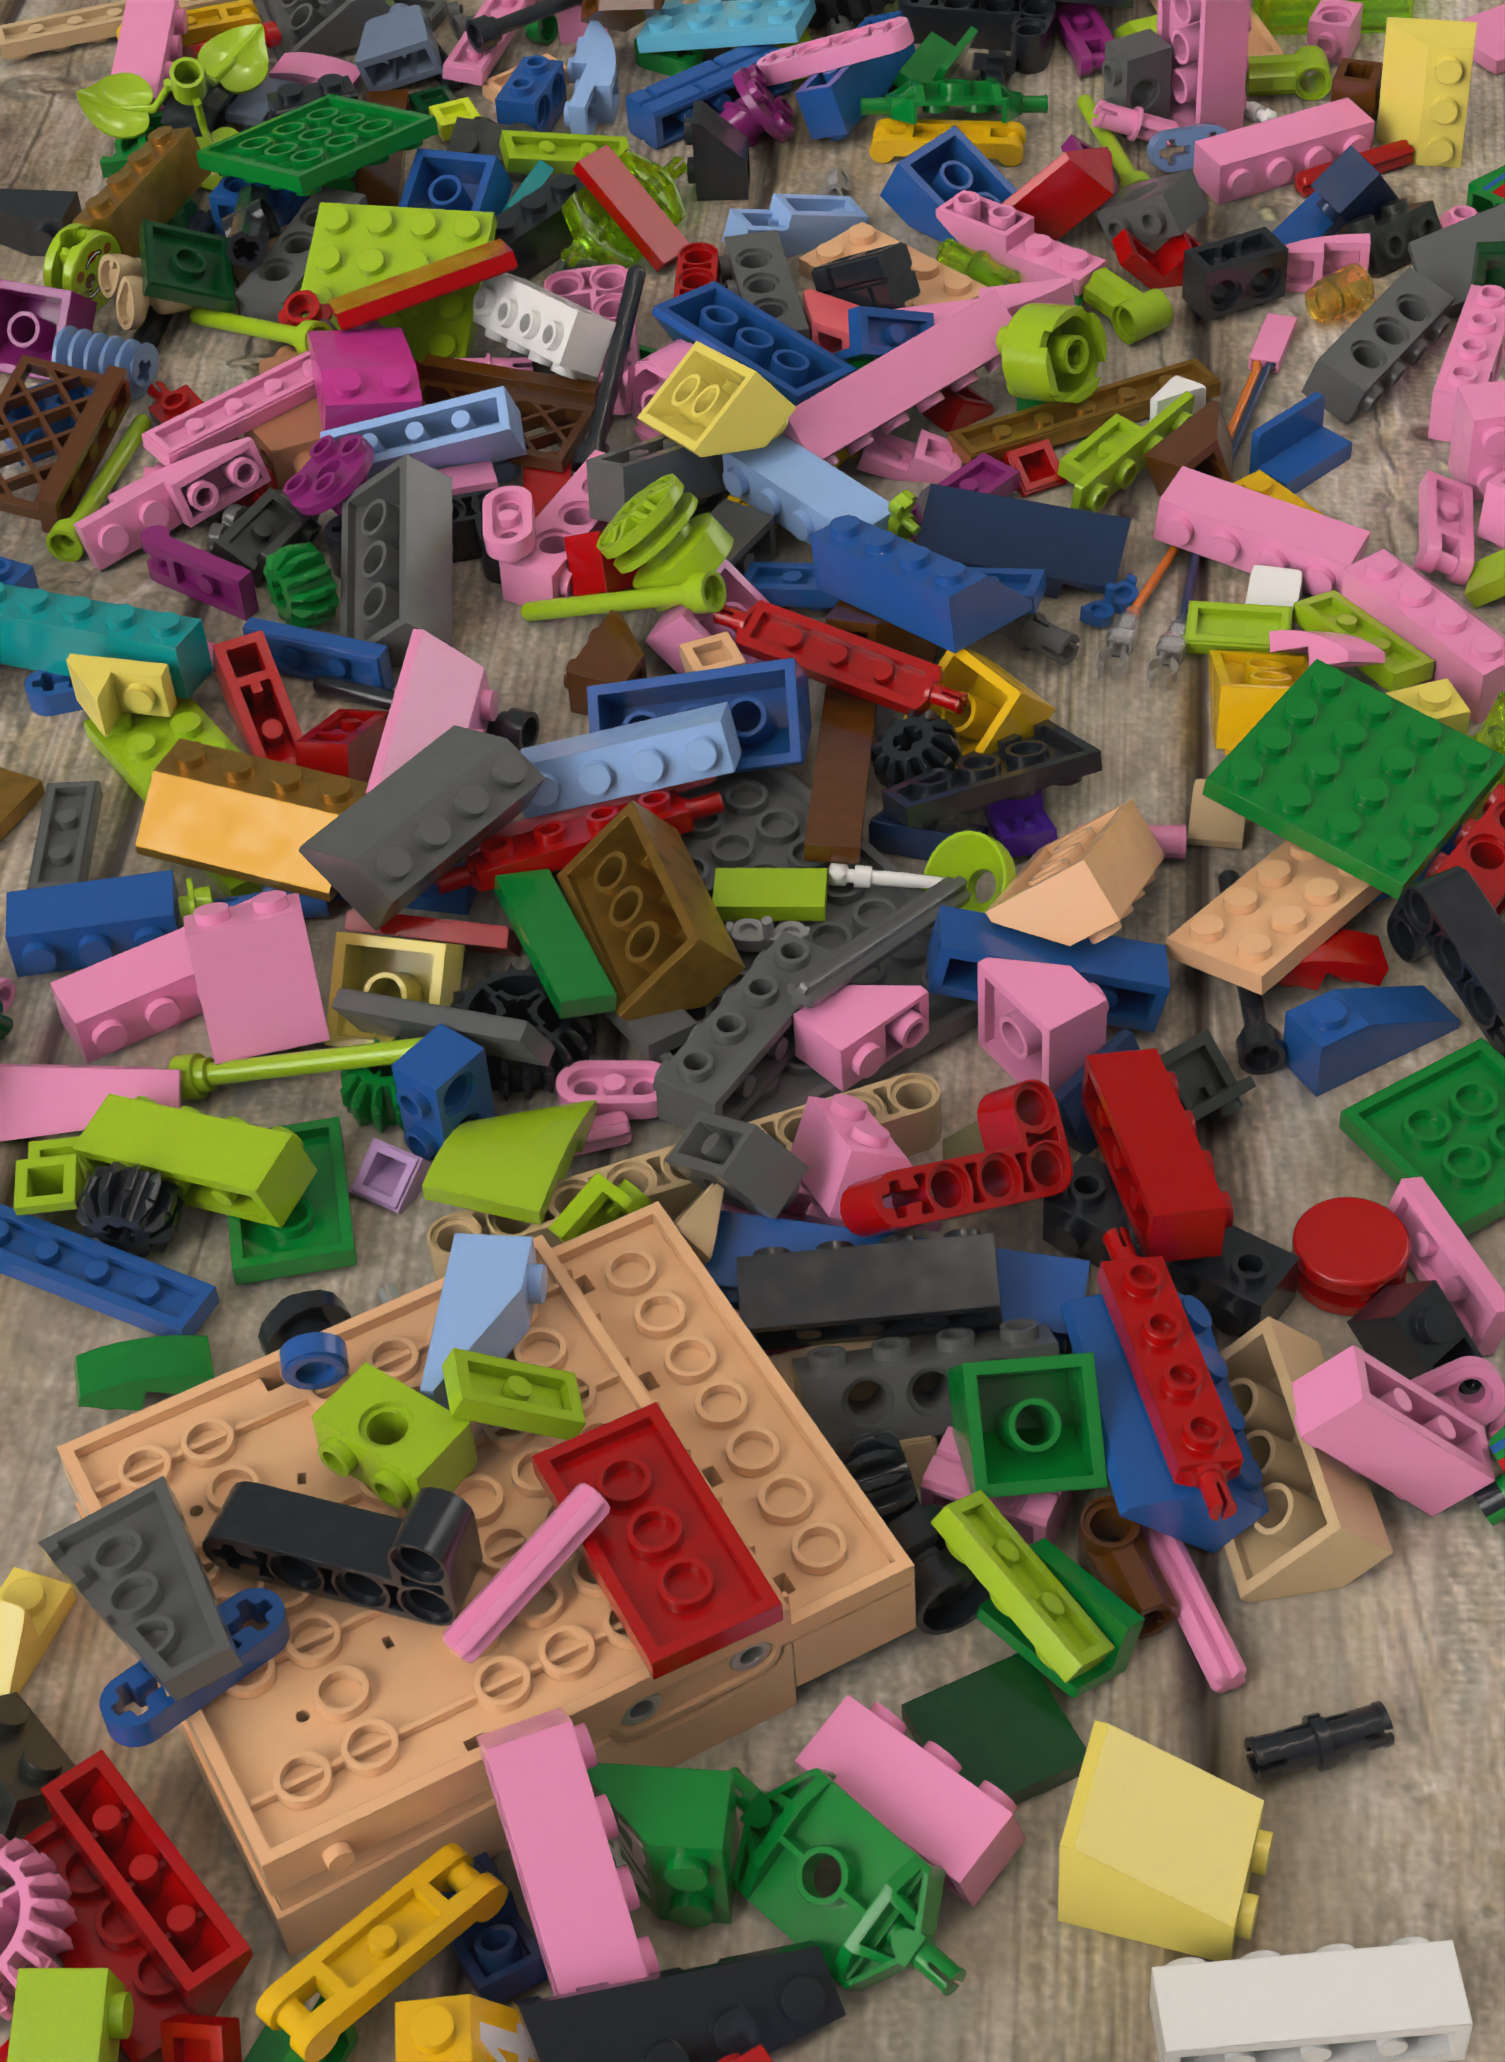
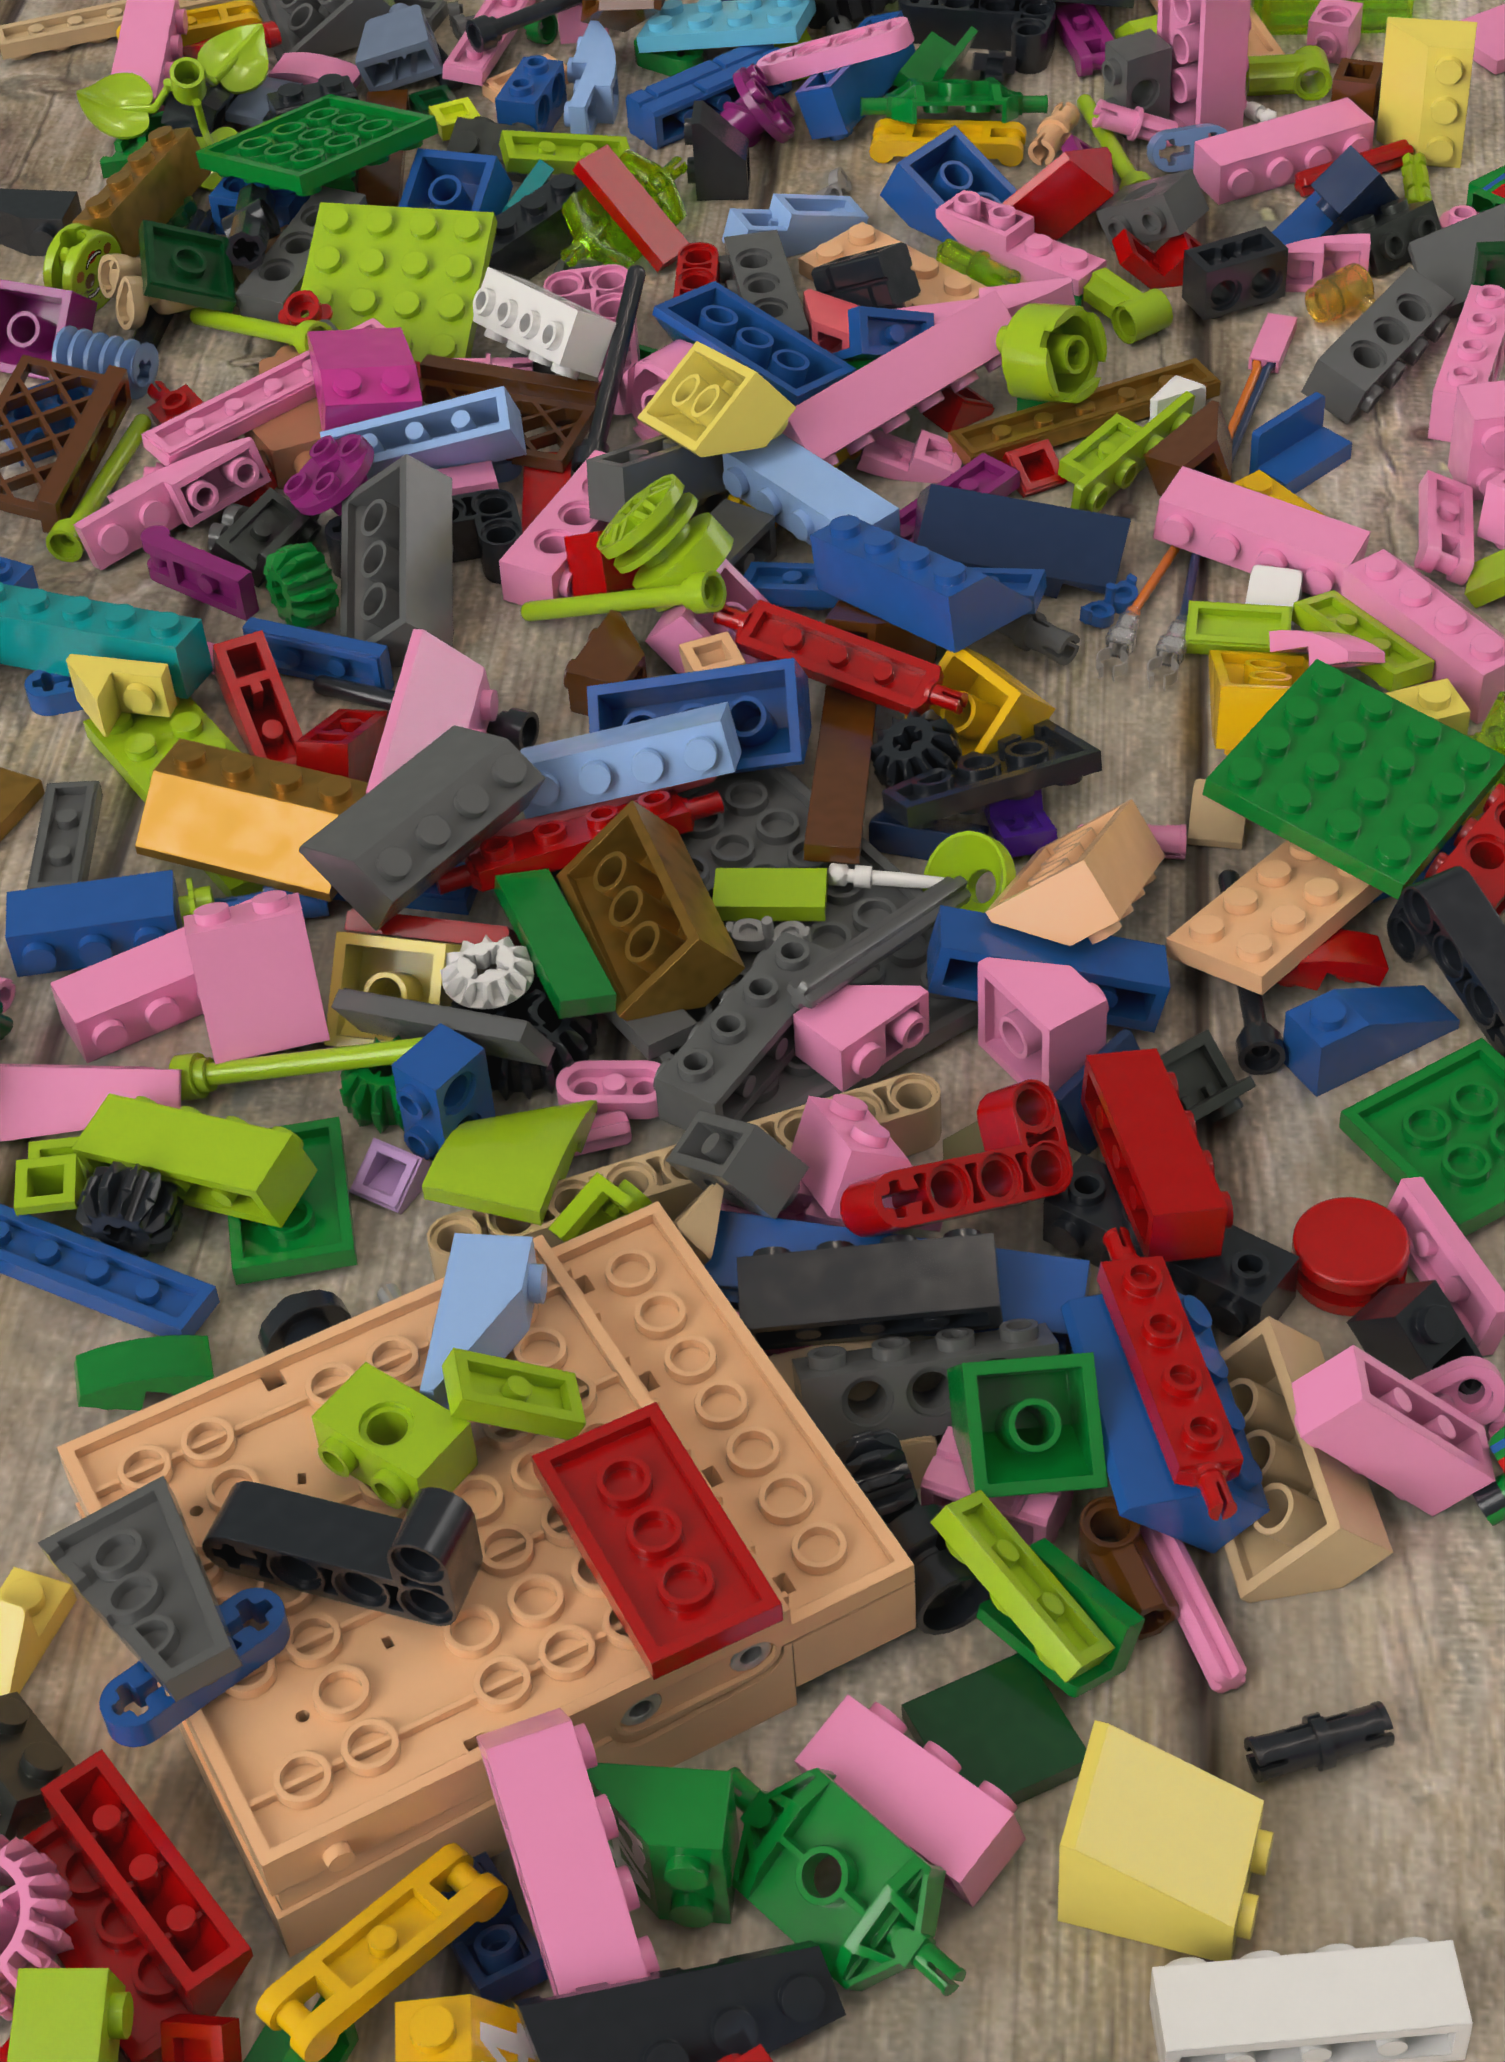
(314, 1360): blue tile -> none
(423, 284): red tile -> none
(493, 987): none -> white gear
(509, 523): bright pink plate -> none
(526, 1572): bright pink axle -> none
(901, 520): lime piece -> none
(1053, 133): none -> light nougat pin
(1416, 178): none -> lime axle

